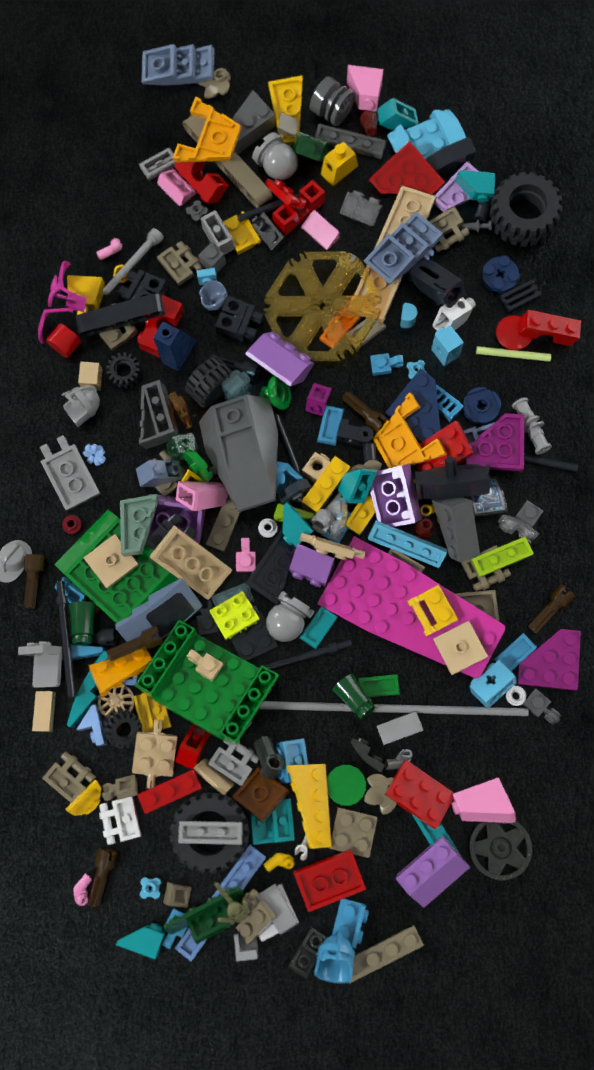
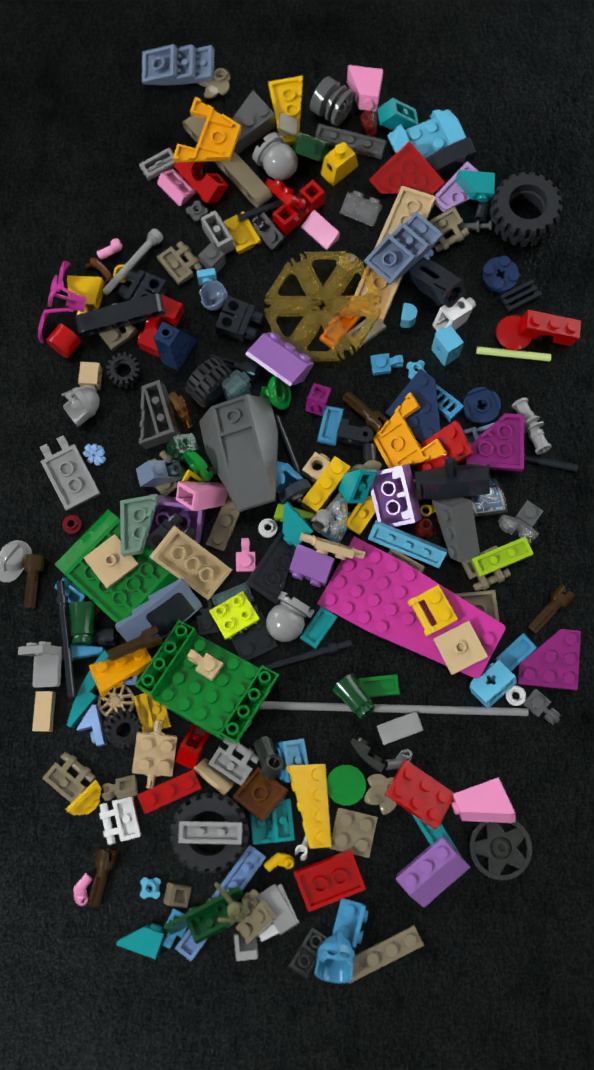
(102, 268): none -> reddish brown piece

